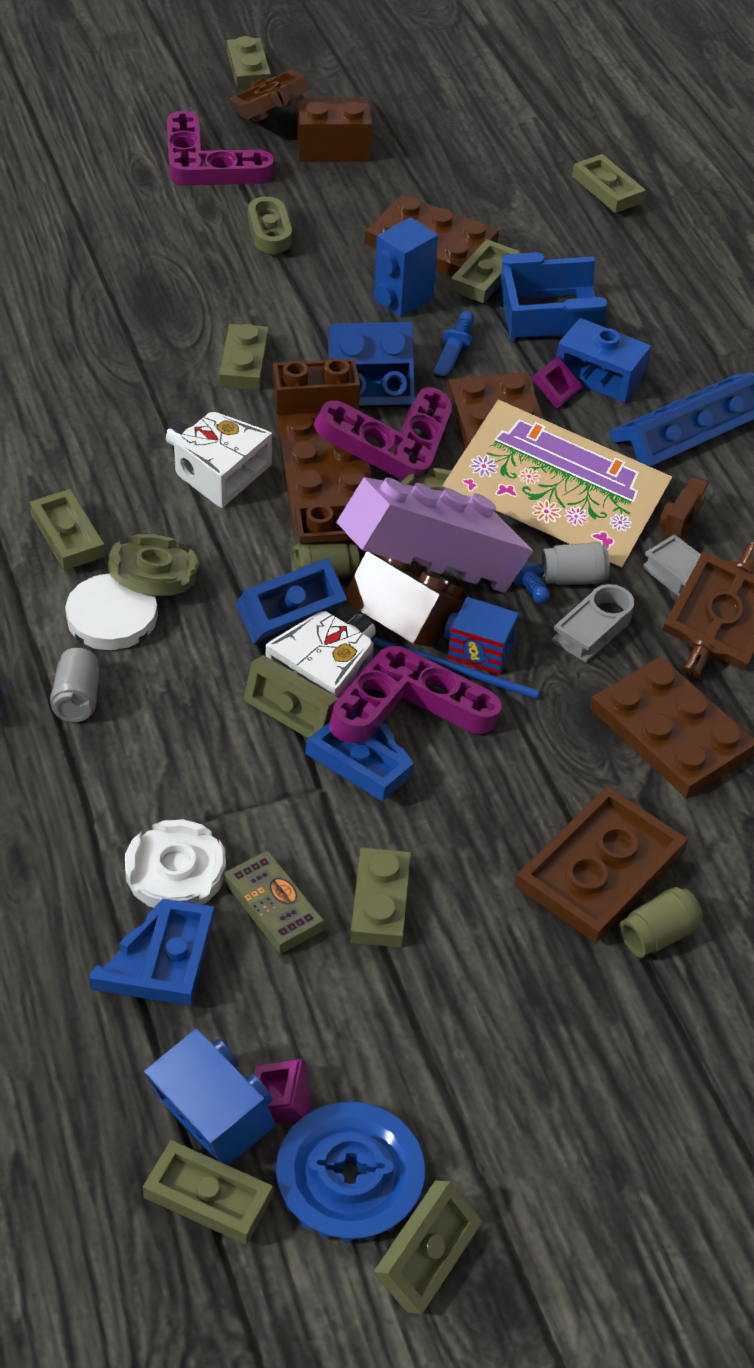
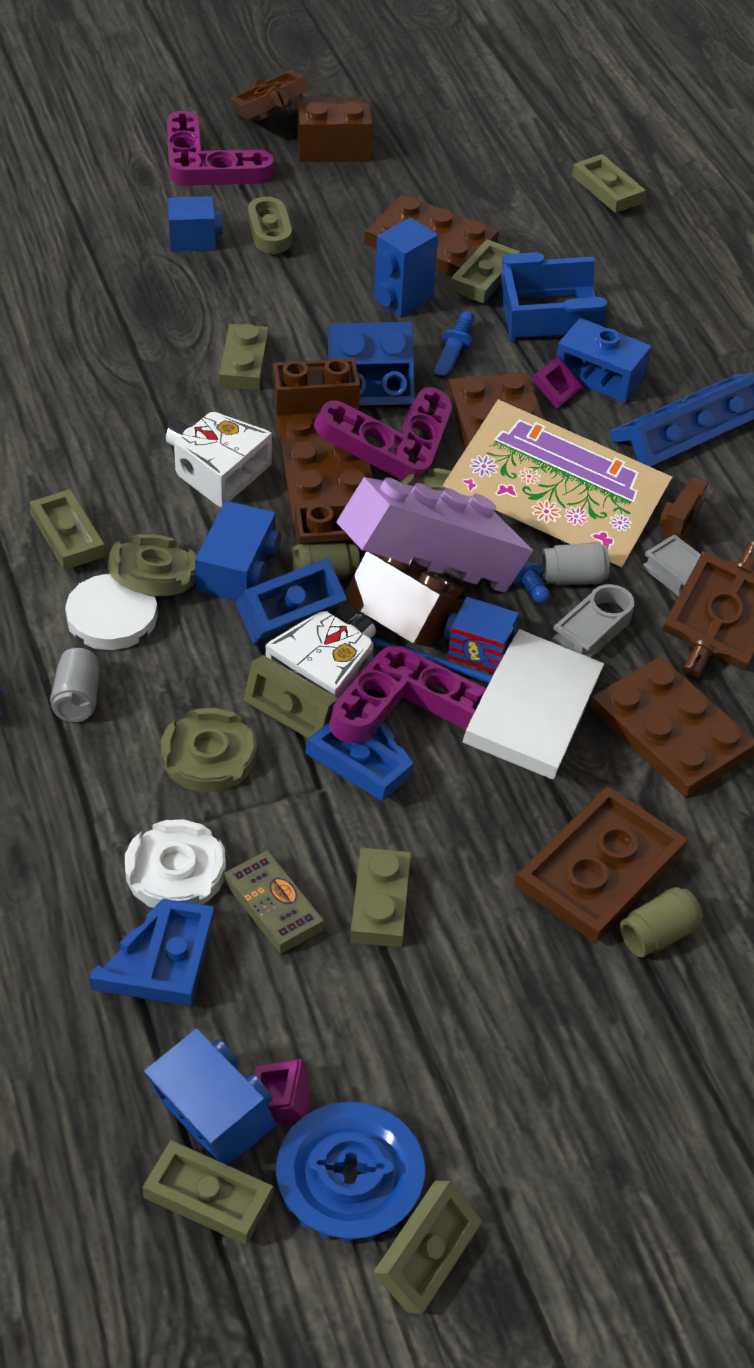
(193, 223): none -> blue brick
(208, 750): none -> olive tile
(236, 551): none -> blue brick
(247, 60): olive plate -> none
(533, 704): none -> white slope

